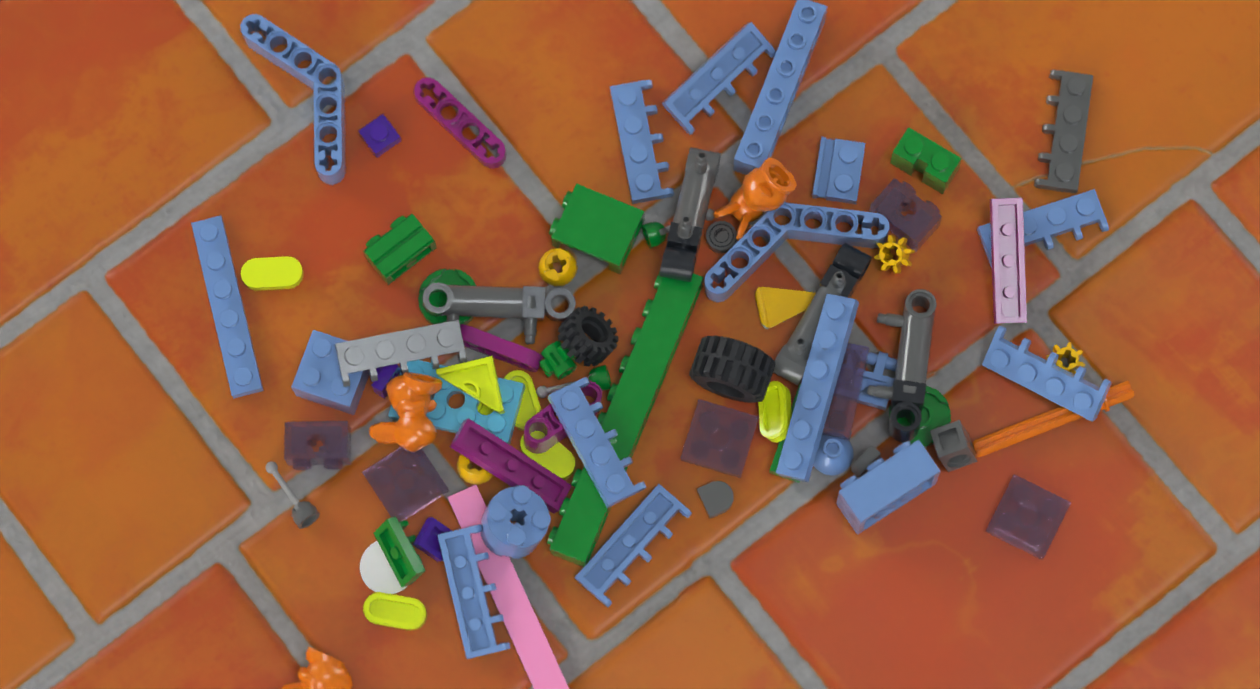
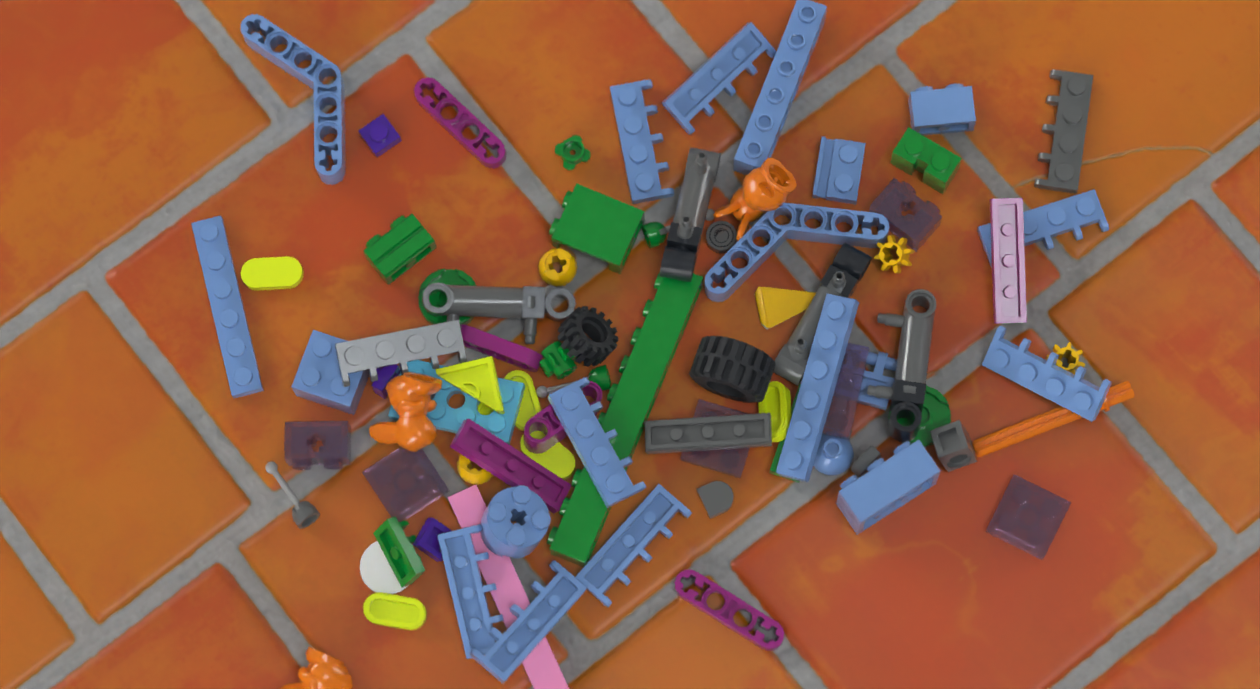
(531, 623): none -> medium blue hinge
(574, 143): none -> green plate
(708, 433): none -> dark grey tile
(732, 605): none -> magenta beam
(942, 109): none -> medium blue brick

